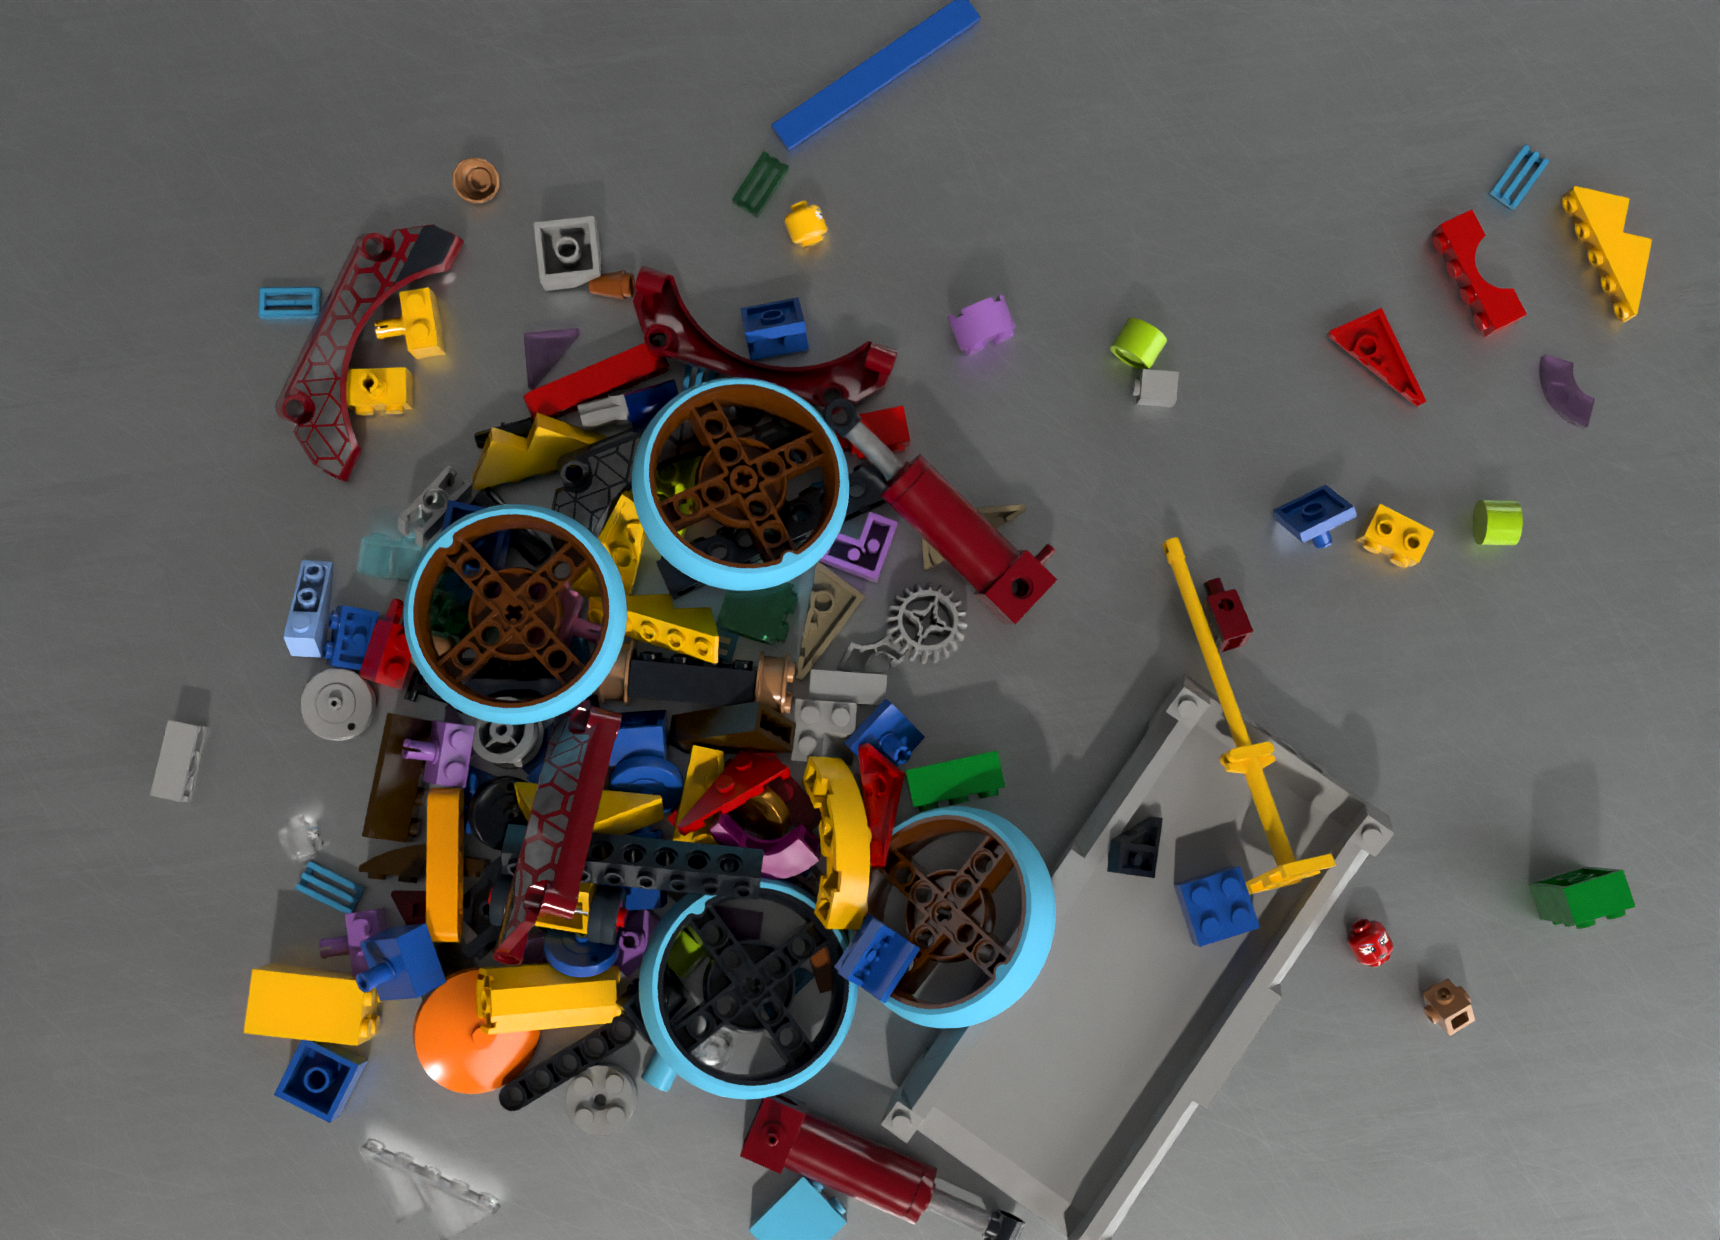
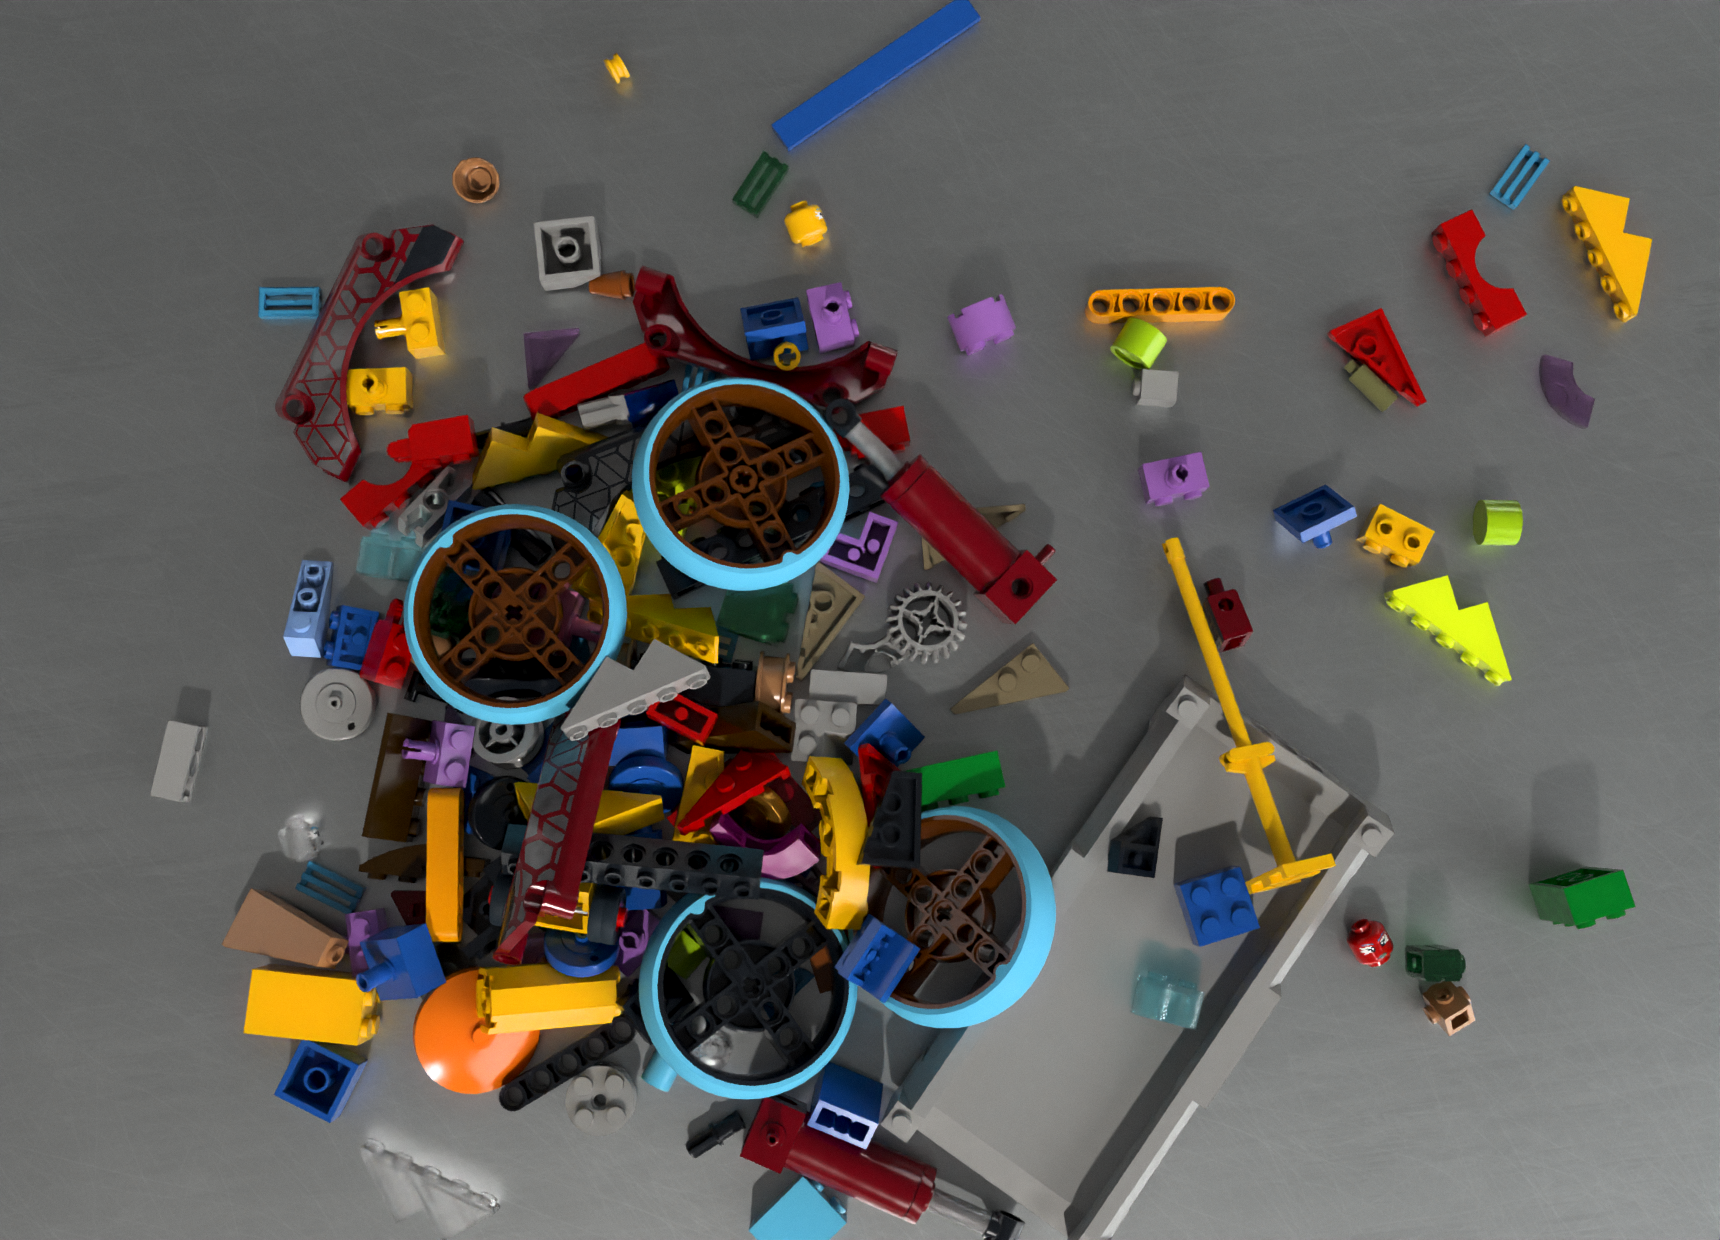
(281, 931): none -> medium nougat slope
(374, 503): none -> red arch
(437, 443): none -> red hinge
(616, 68): none -> yellow bush
(624, 691): none -> light grey slope
(684, 718): none -> red brick
(715, 1134): none -> black axle
(793, 361): none -> yellow bush
(831, 318): none -> medium lavender brick
(846, 1105): none -> blue brick
(896, 824): none -> black wing
(1020, 679): none -> dark tan wing
(1167, 1001): none -> clear light blue brick
(1170, 297): none -> light orange beam
(1173, 479): none -> medium lavender brick
(1370, 385): none -> olive cylinder
(1434, 963): none -> clear green brick
(1465, 630): none -> neon yellow slope

